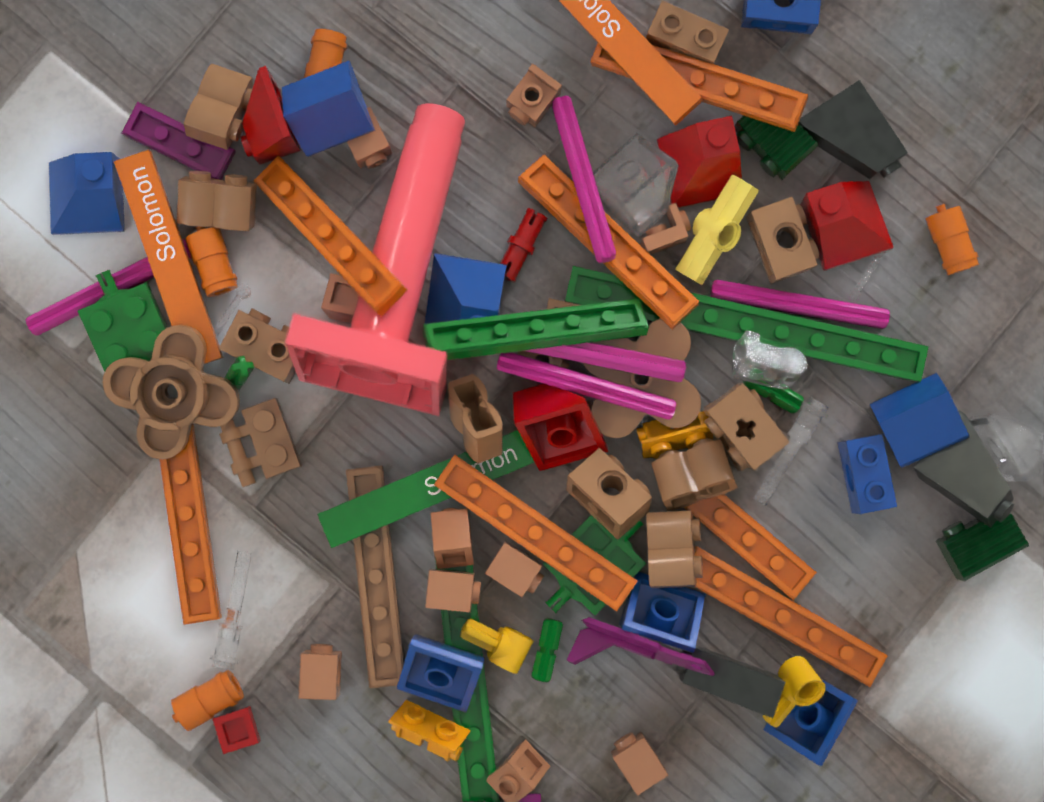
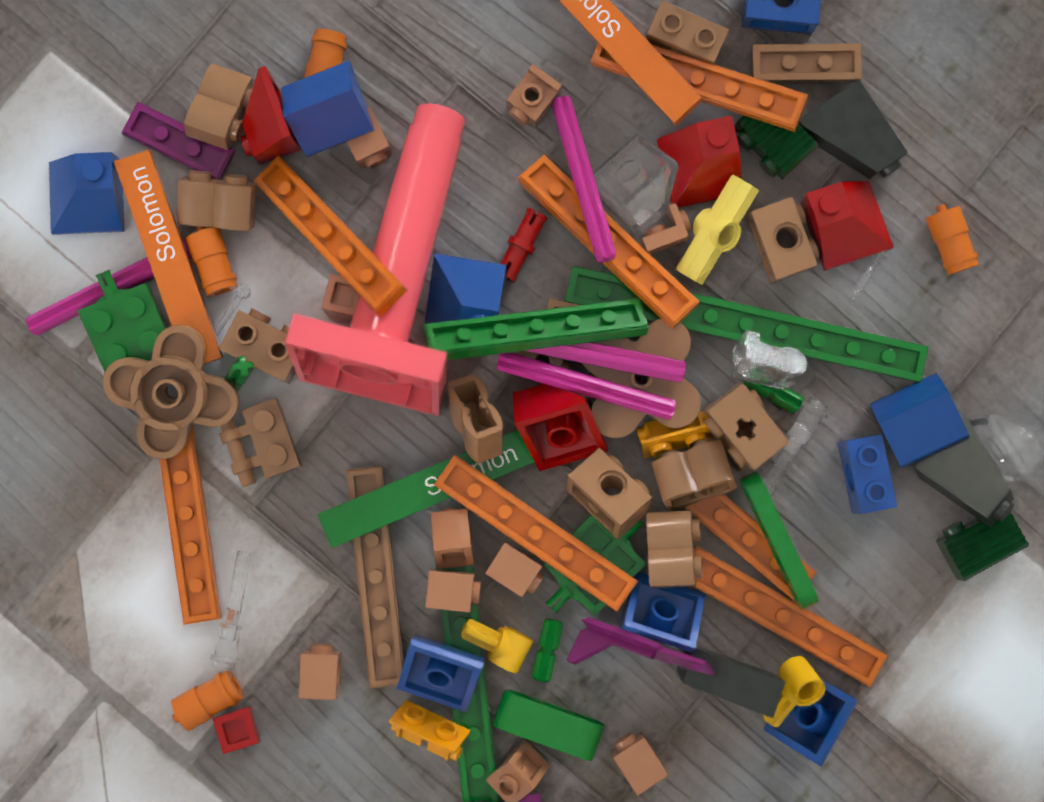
(548, 724): none -> green beam
(778, 540): none -> green beam
(801, 304): dark pink axle -> none
(807, 63): none -> medium nougat plate

